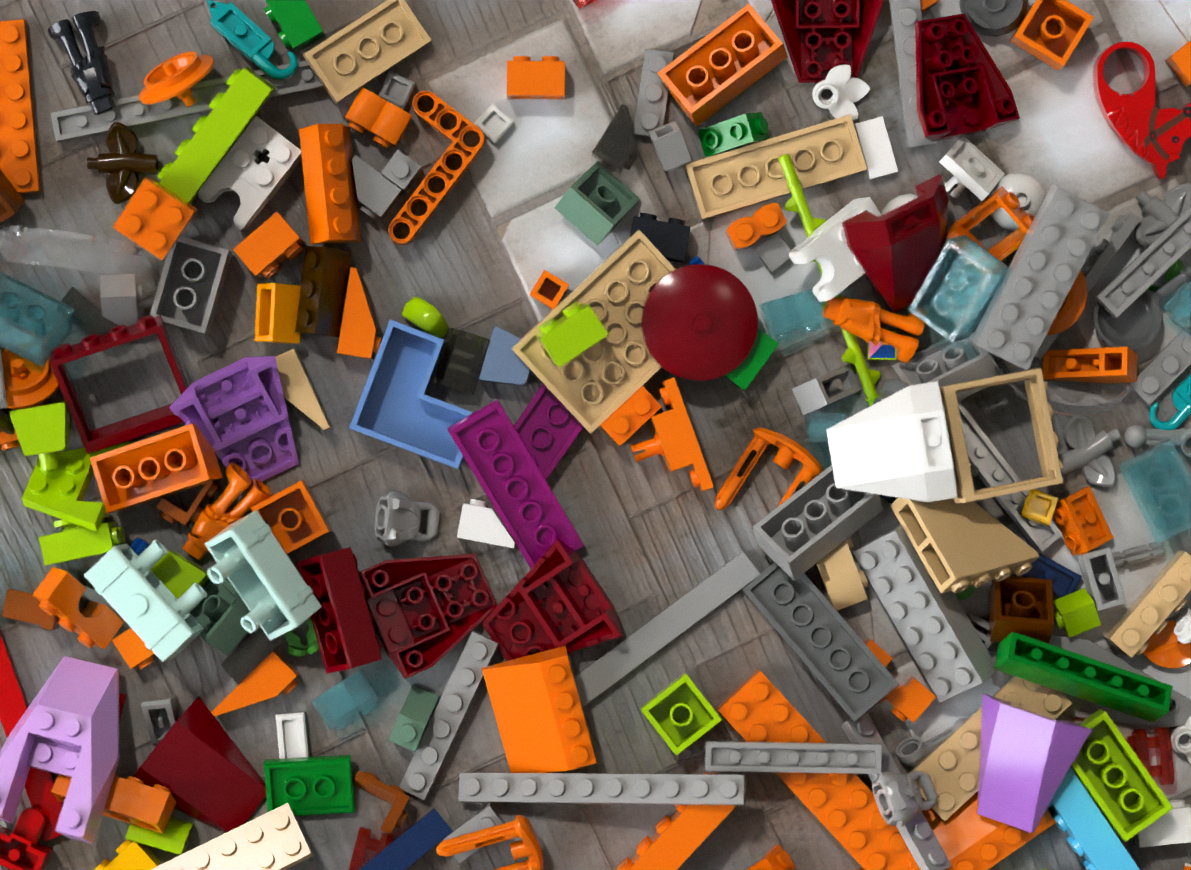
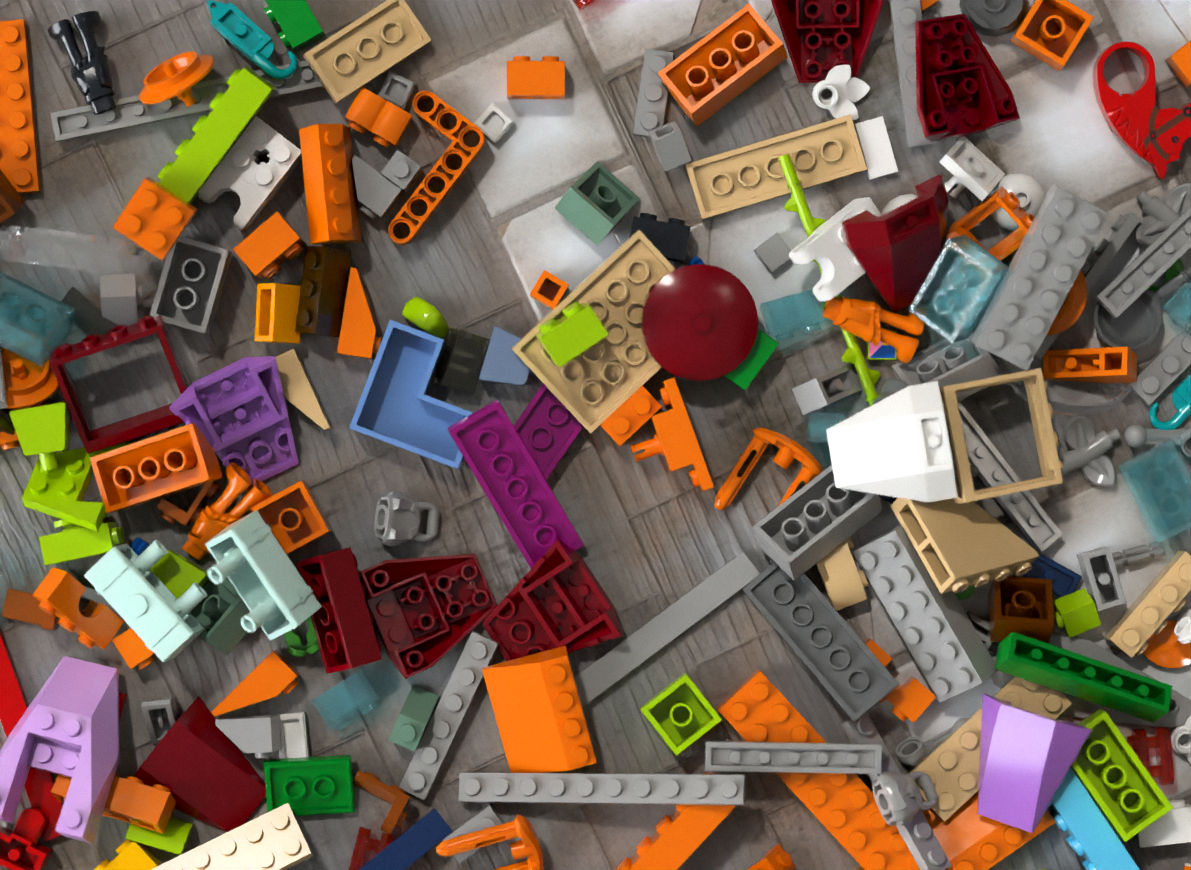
(123, 163): dark brown plant -> none
(249, 654): clear smoke brick -> none
(253, 733): none -> light grey slope
(483, 525): white slope -> none
(617, 143): clear smoke slope -> none
(733, 133): green bracket -> none
(763, 223): orange brick -> none
(1039, 507): yellow tile -> none
(1081, 522): orange bracket -> none

